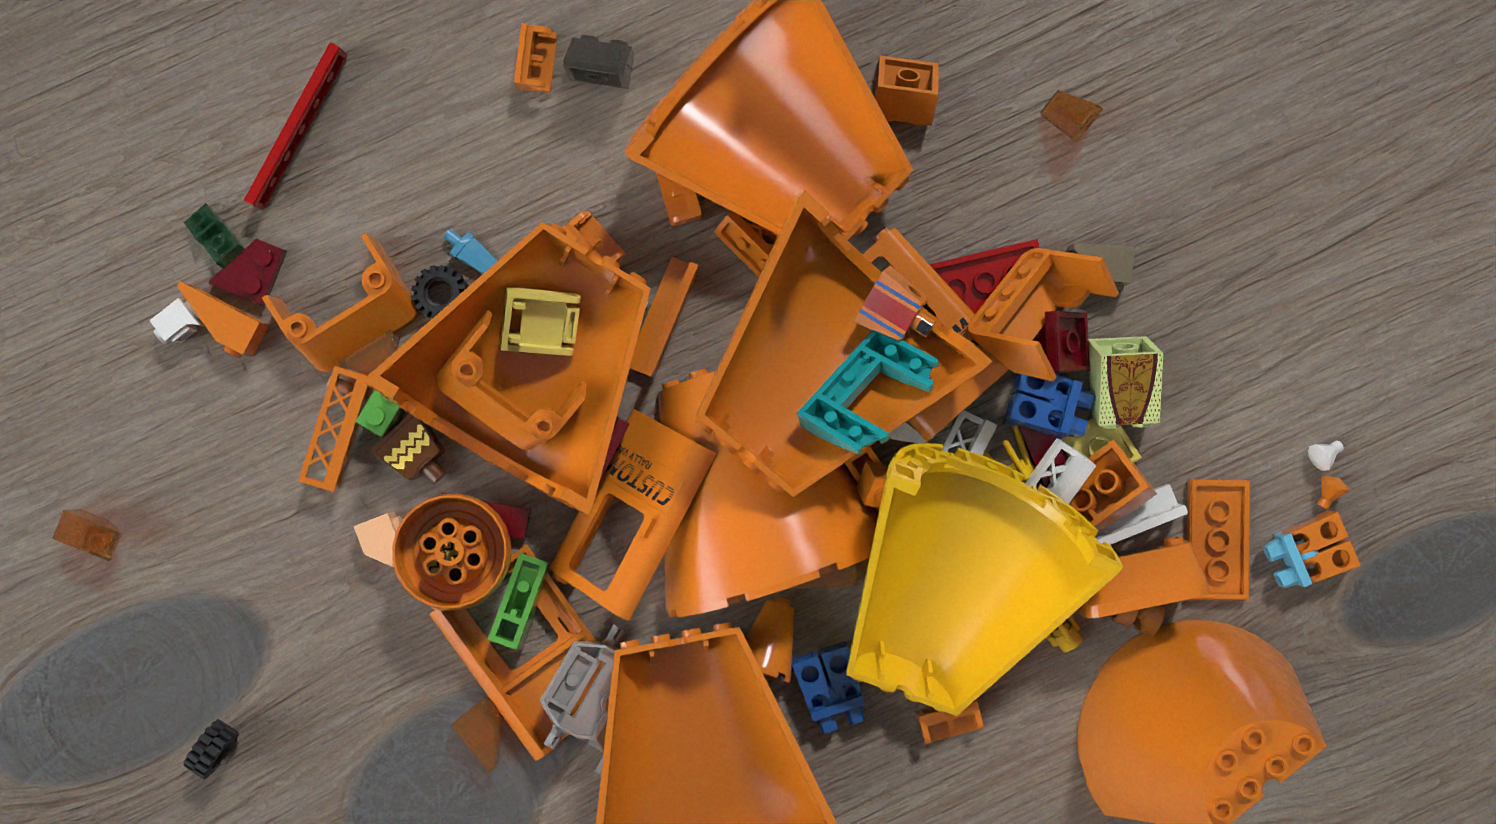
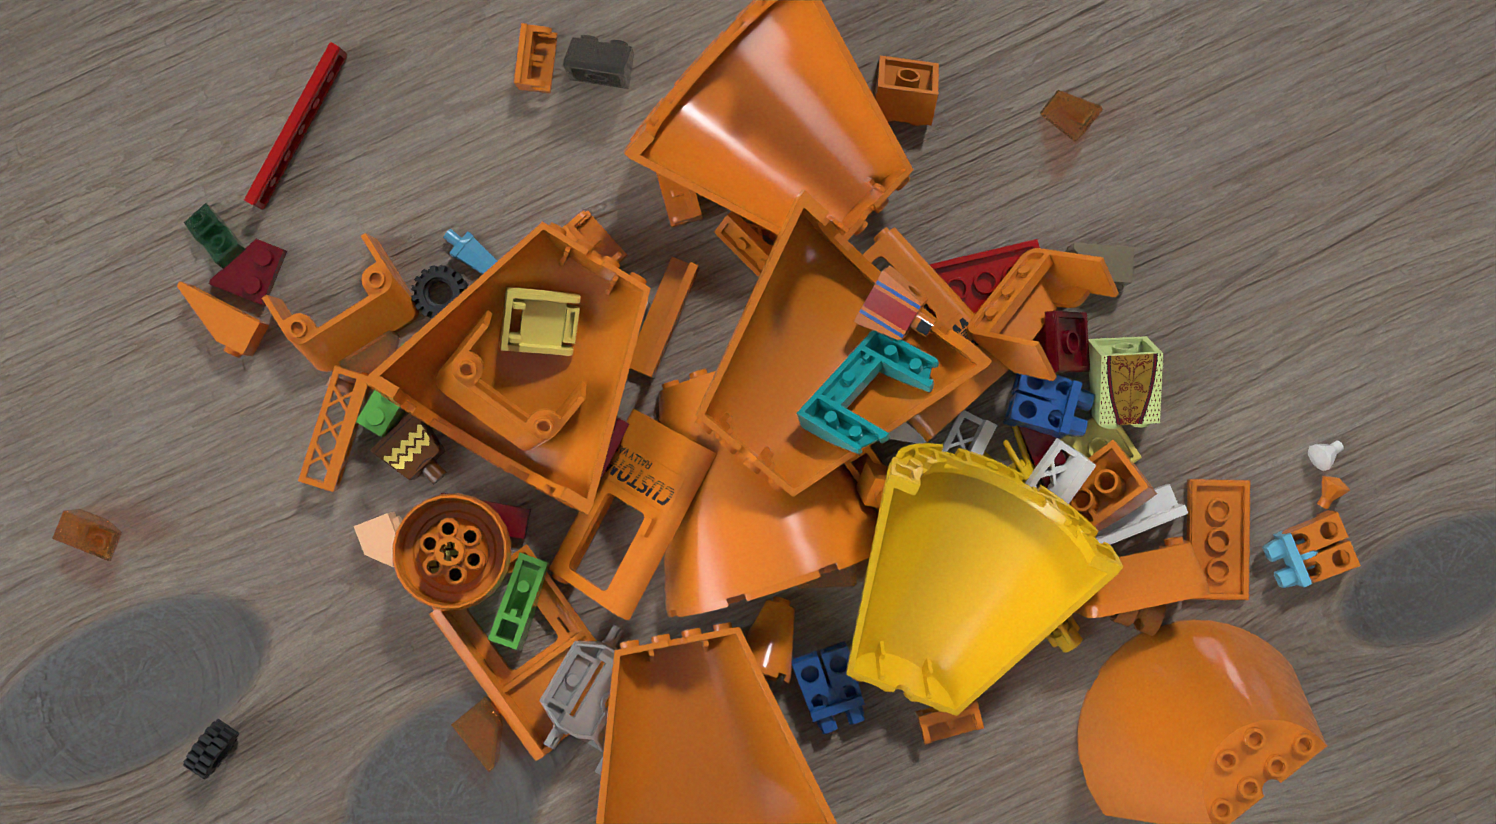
(176, 322): white window -> none

